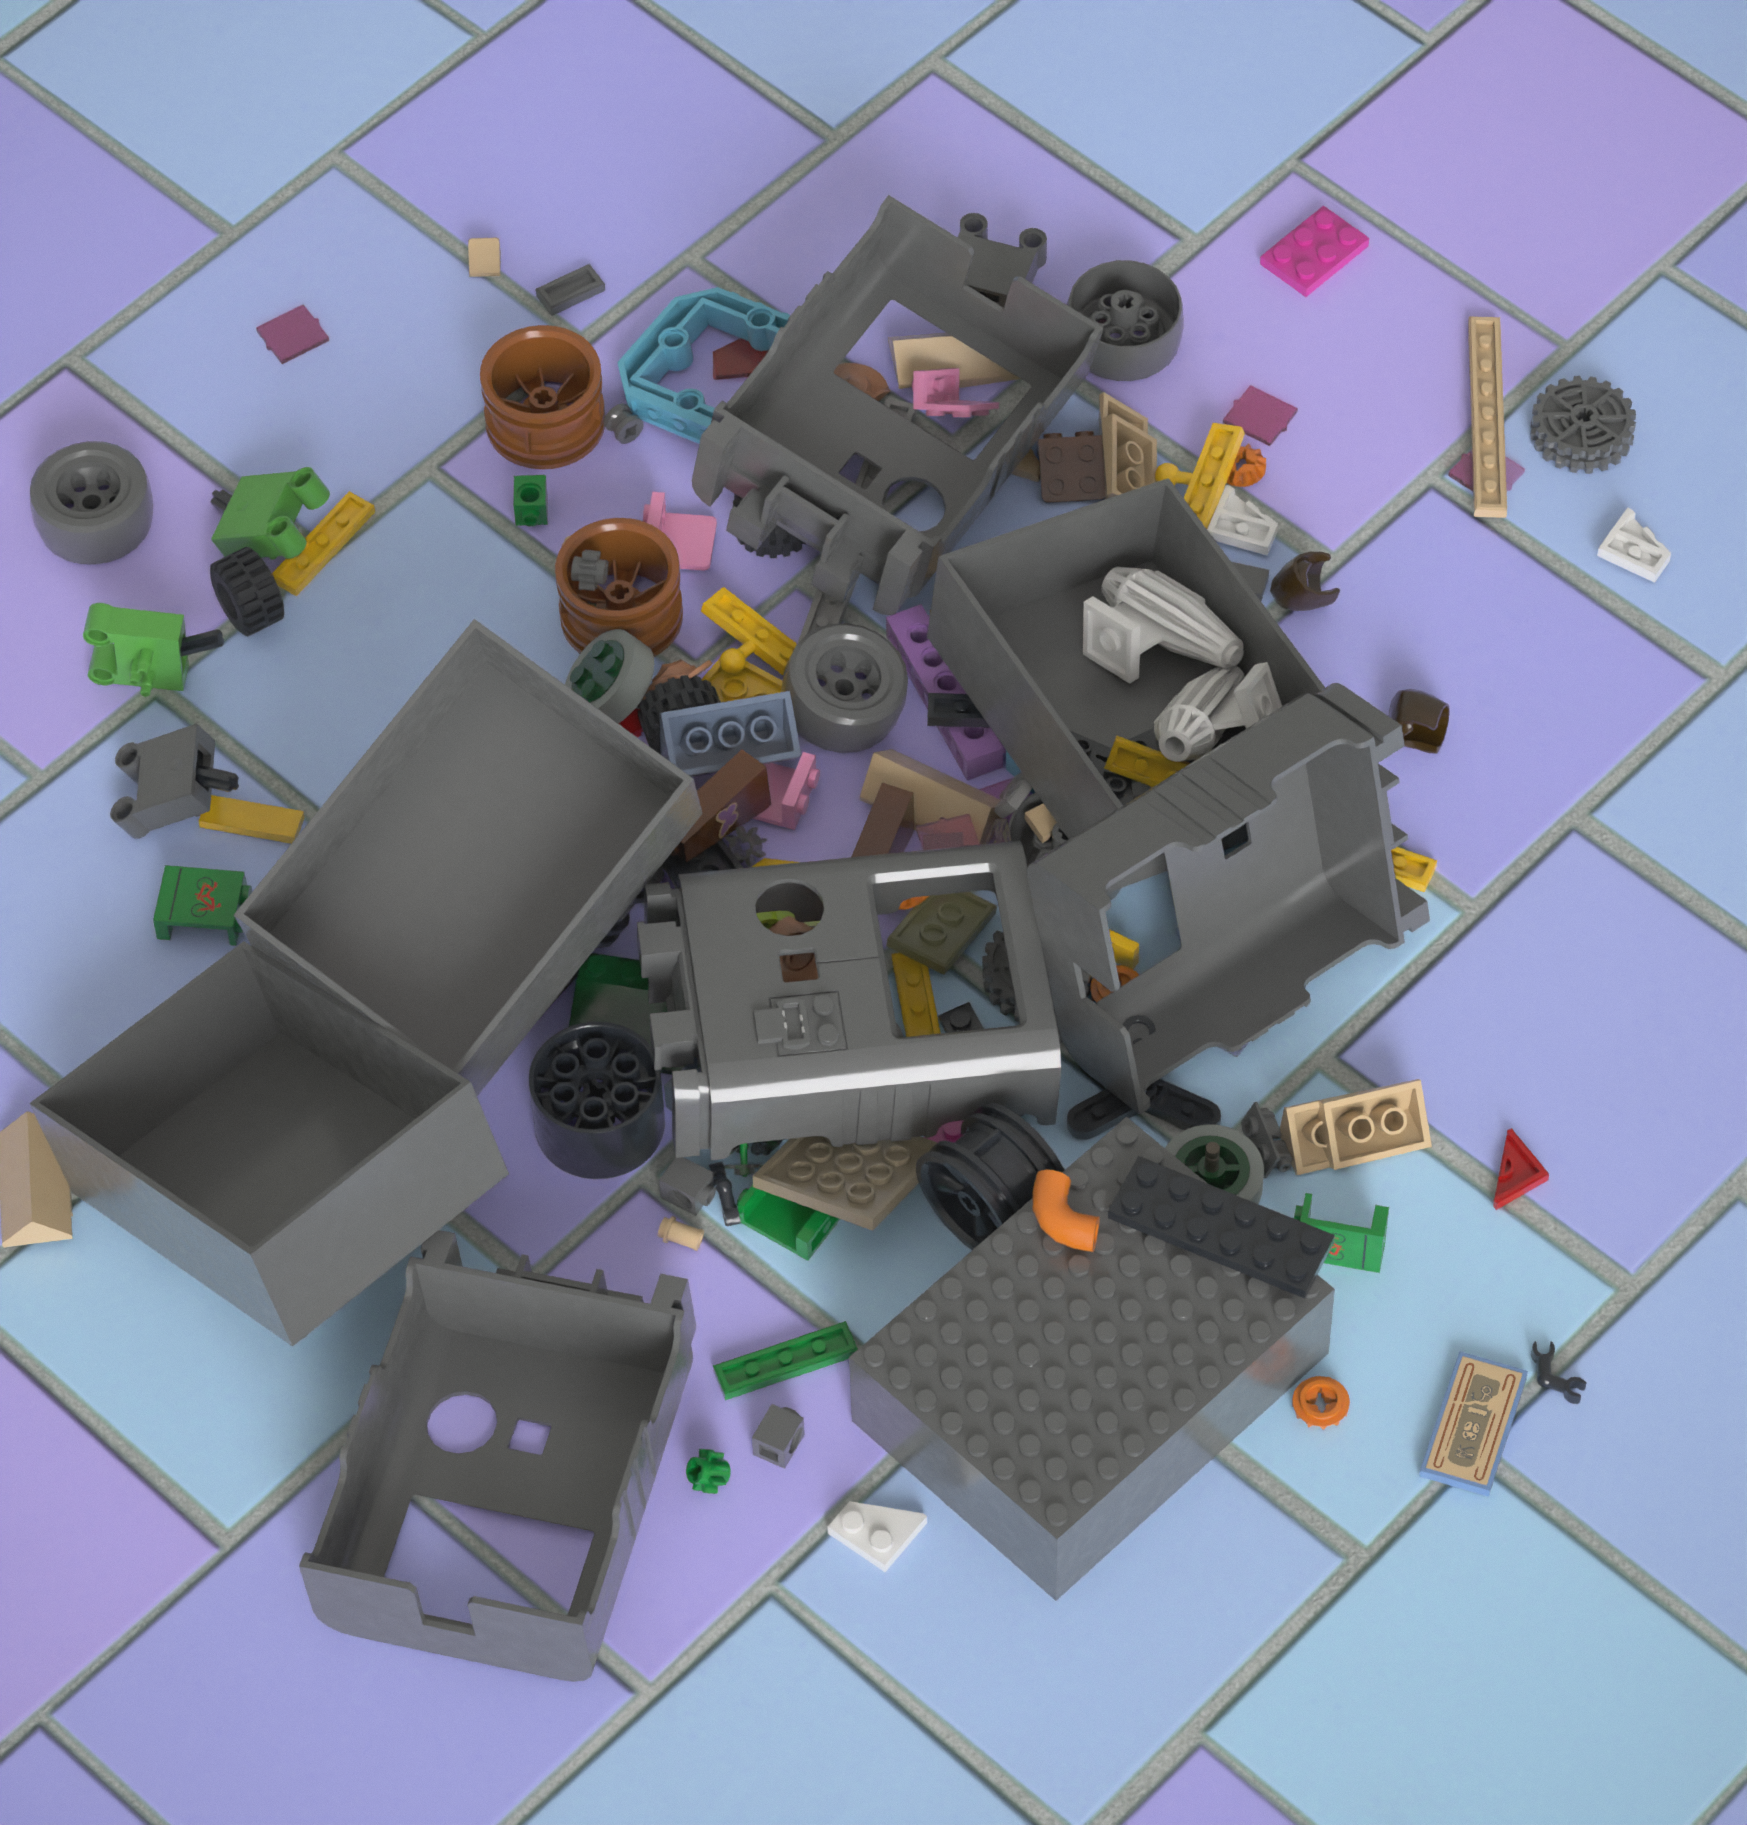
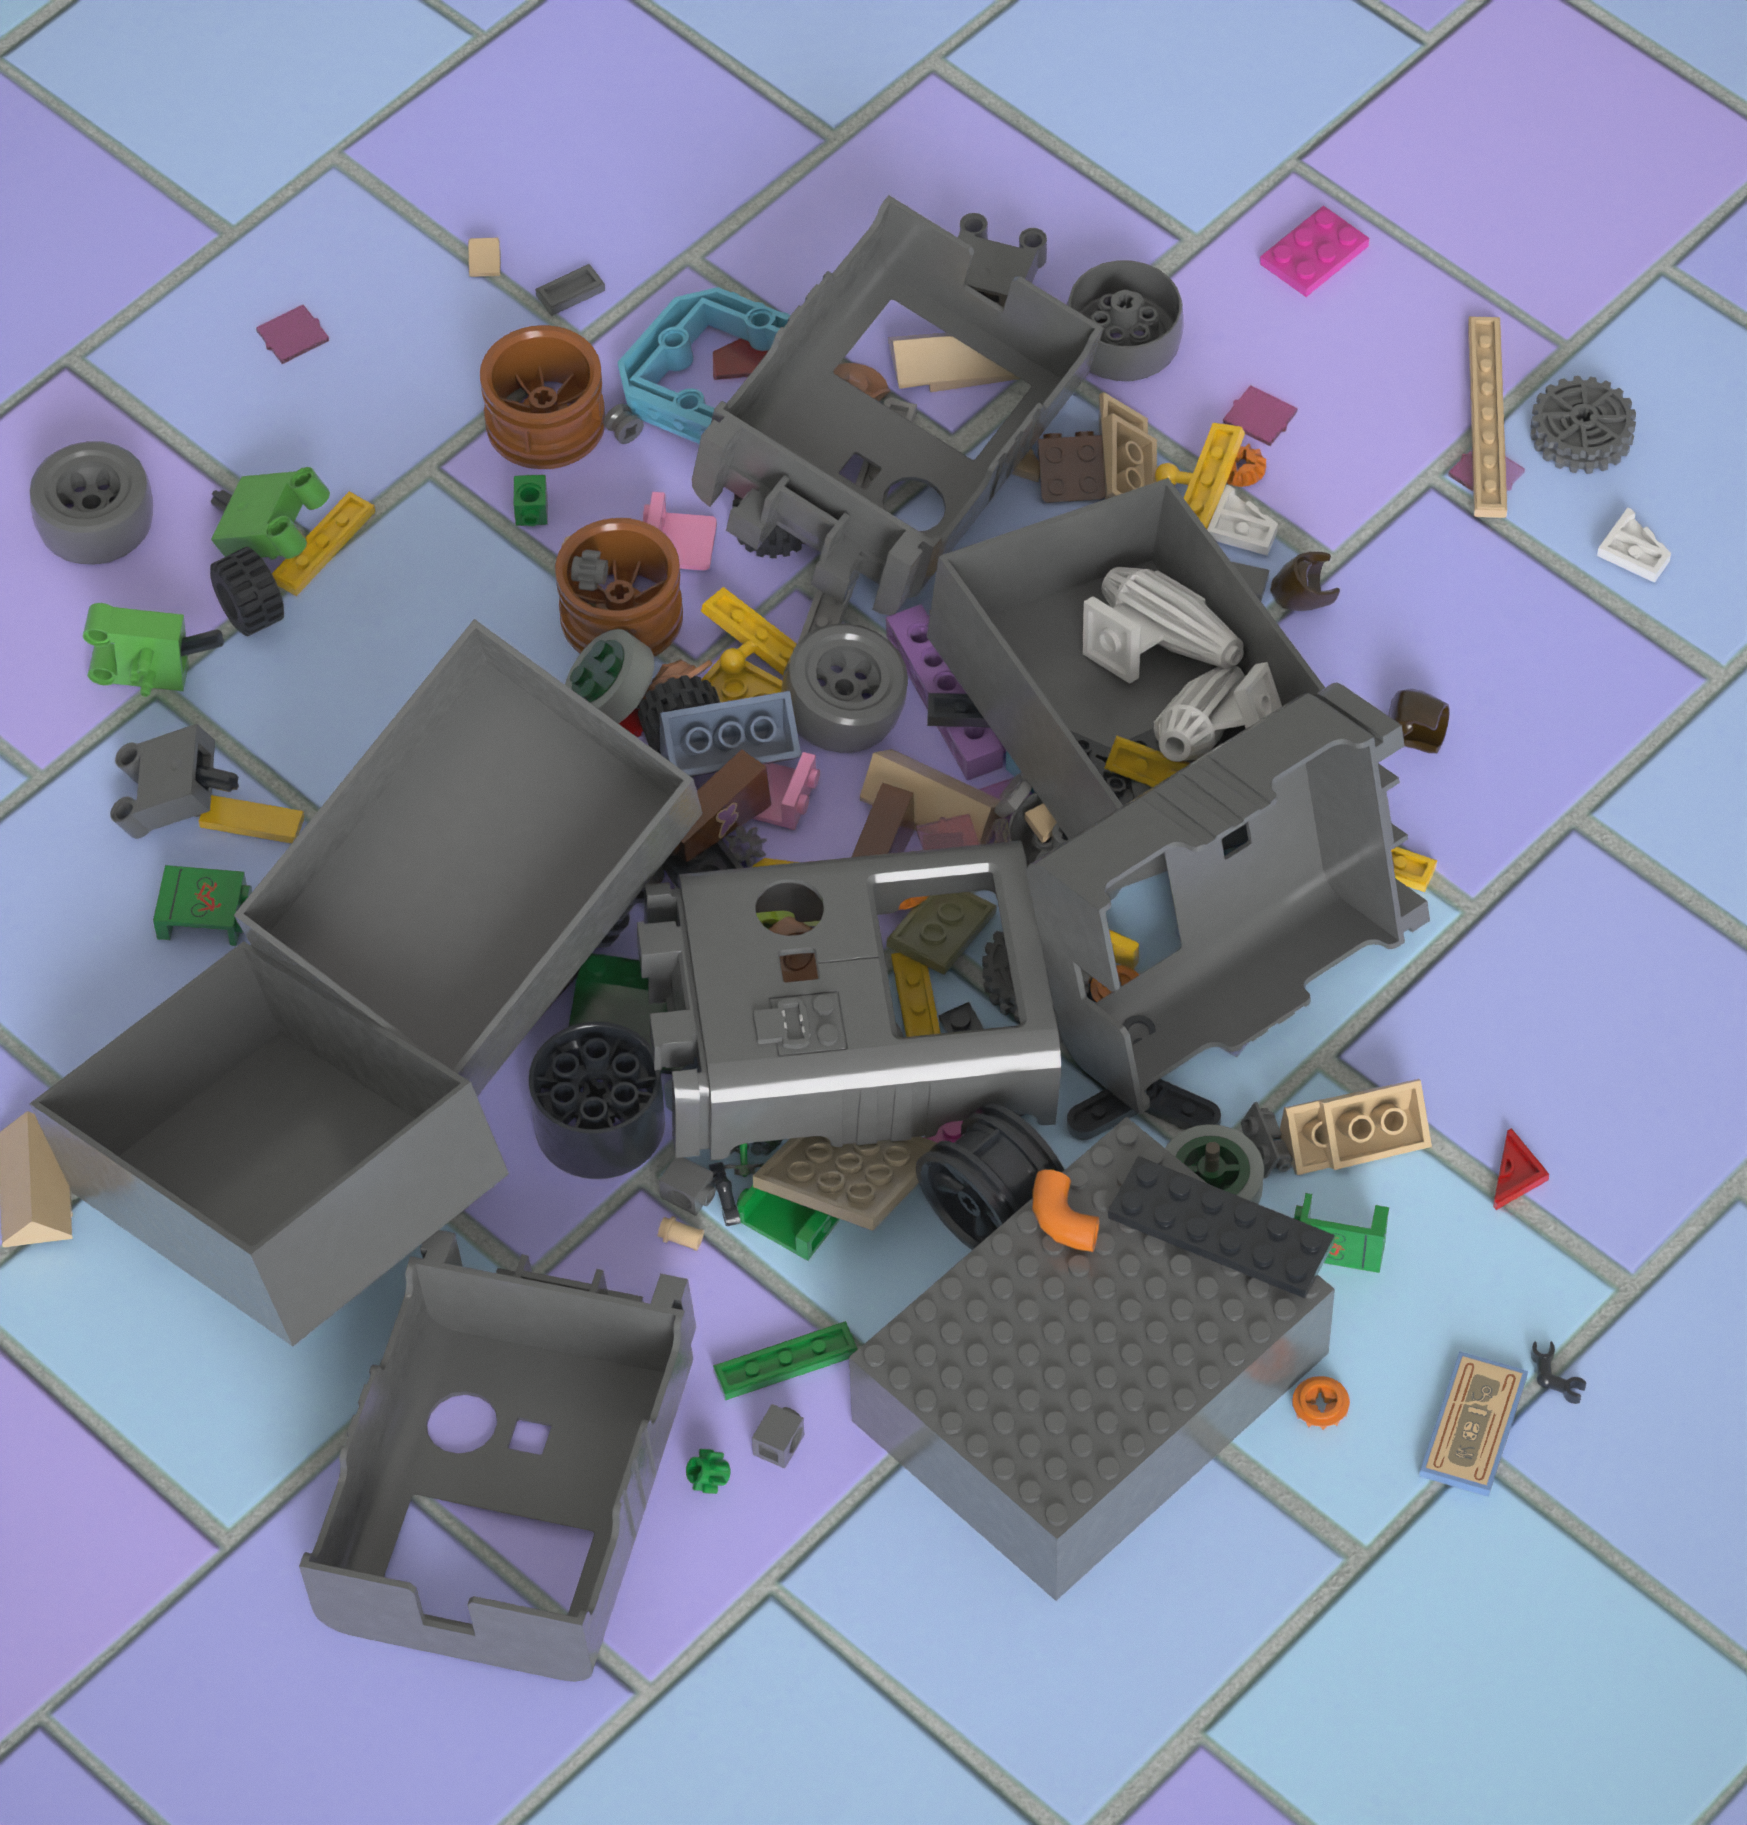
(876, 1531): white wing -> none
(939, 394): bright pink bracket -> none

